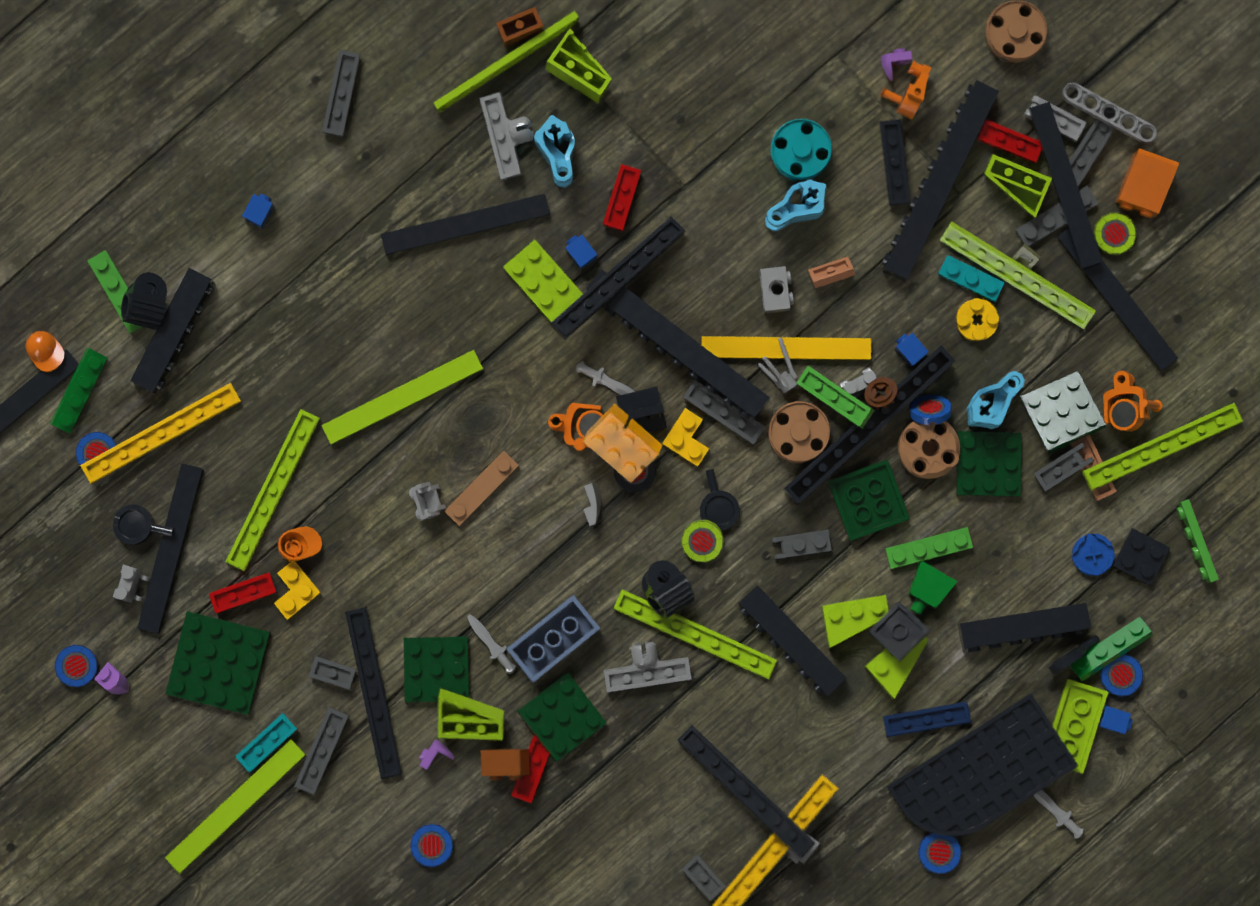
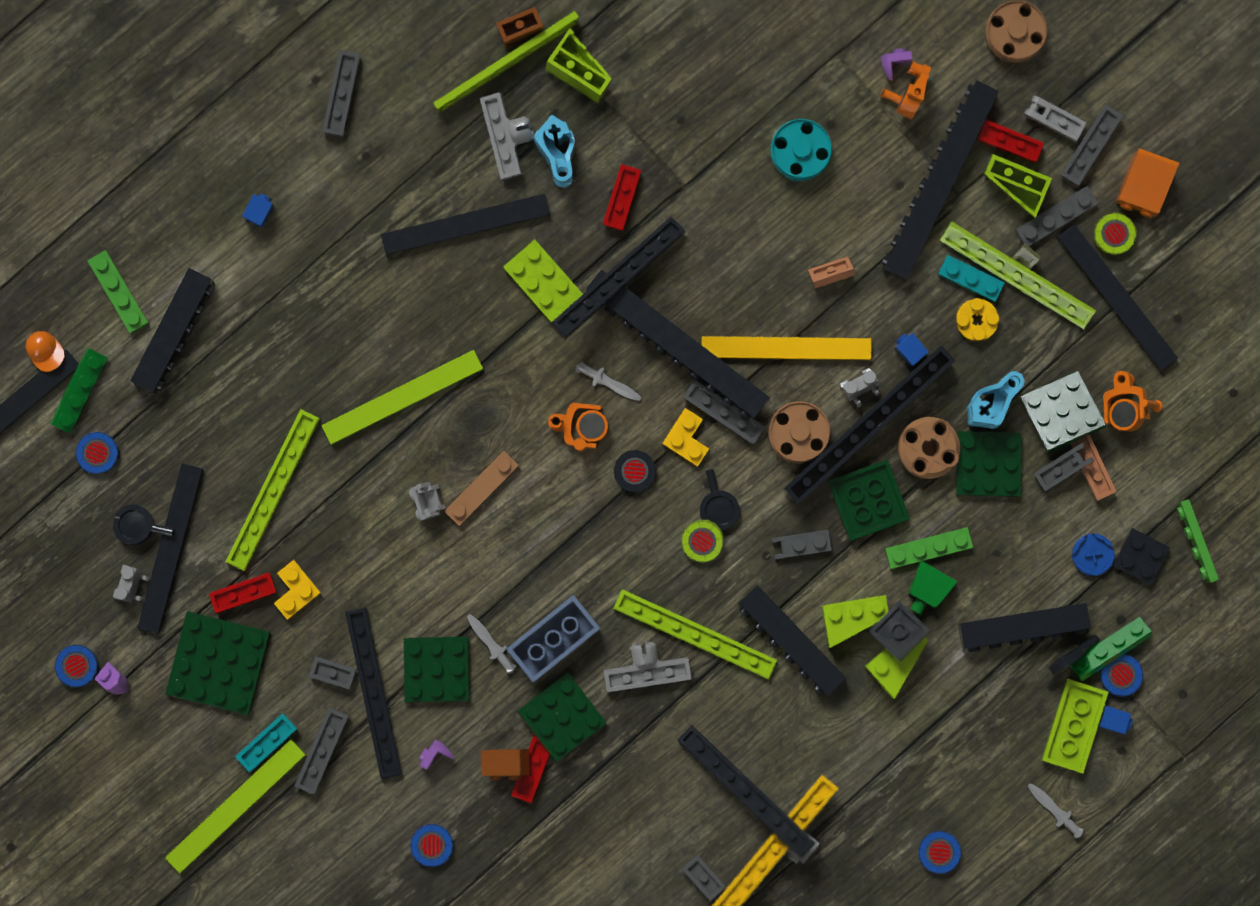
(145, 301): black piece -> none
(160, 433): yellow tile -> none
(299, 543): orange cap -> none
(468, 718): lime wedge -> none
(580, 251): blue brick -> none
(592, 512): light grey slope -> none
(622, 448): light orange piece -> none
(644, 408): black bracket -> none
(668, 596): black piece -> none
(771, 277): light grey brick -> none
(784, 380): light grey plant -> none
(794, 213): medium azure piece -> none
(835, 396): bright green plate -> none
(881, 384): reddish brown gear -> none
(894, 162): black plate -> none
(926, 719): dark blue tile -> none
(930, 409): blue tile -> none
(985, 772): black plate -> none
(1065, 185): black tile -> none
(1120, 113): light grey beam -> none
(1162, 446): lime tile -> none

